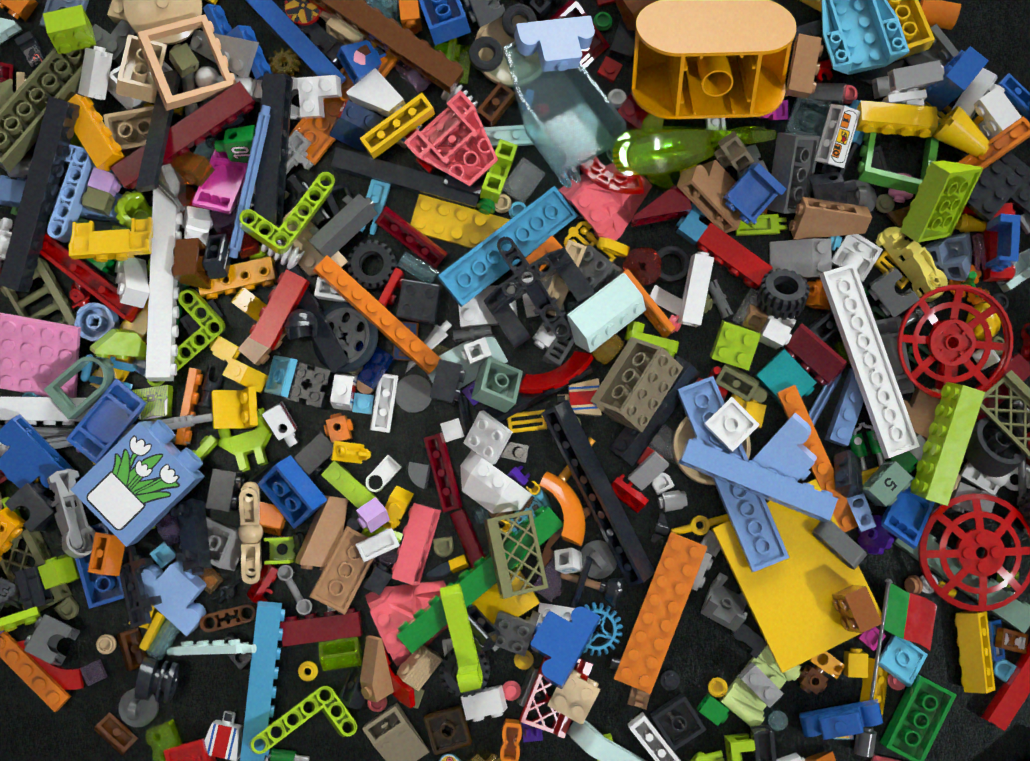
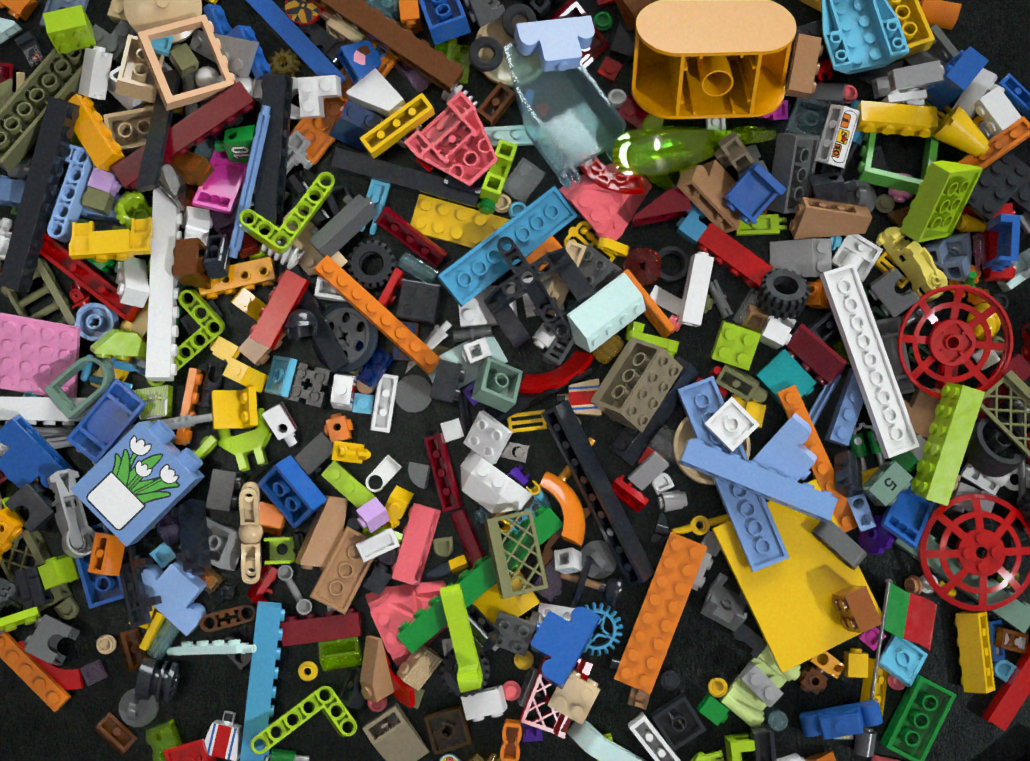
(162, 45): none -> medium azure tile

